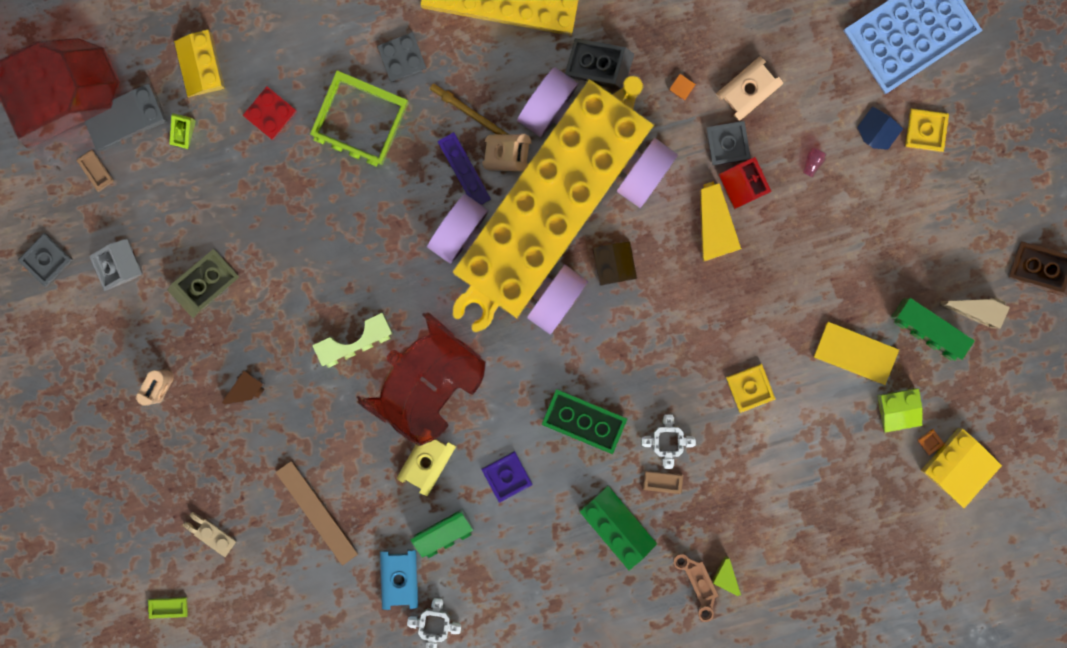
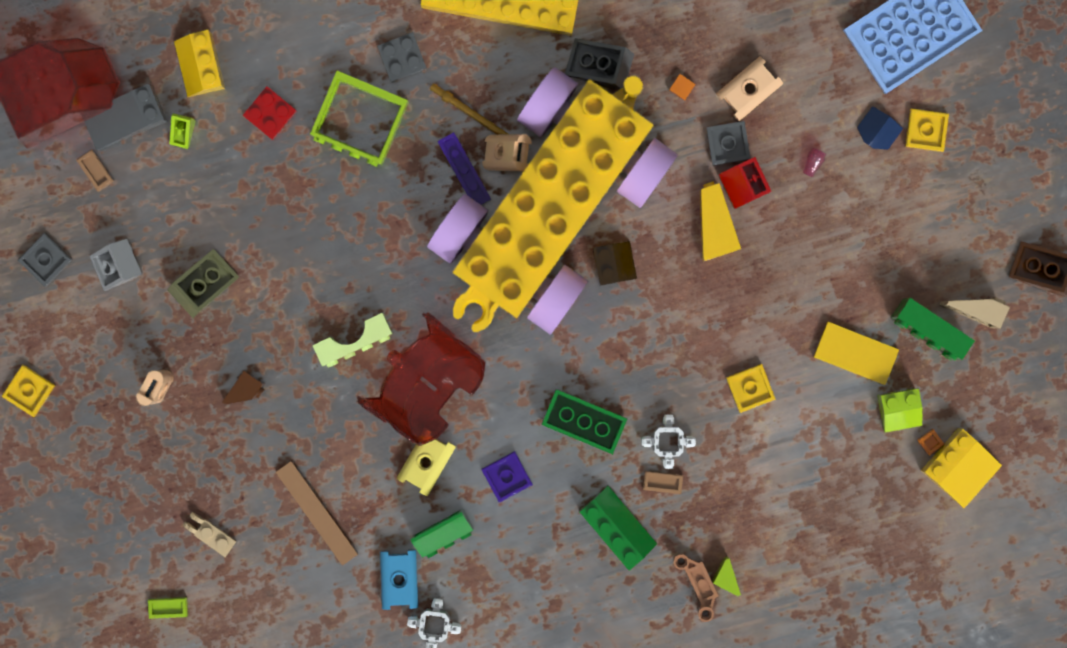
(28, 390): none -> yellow tile

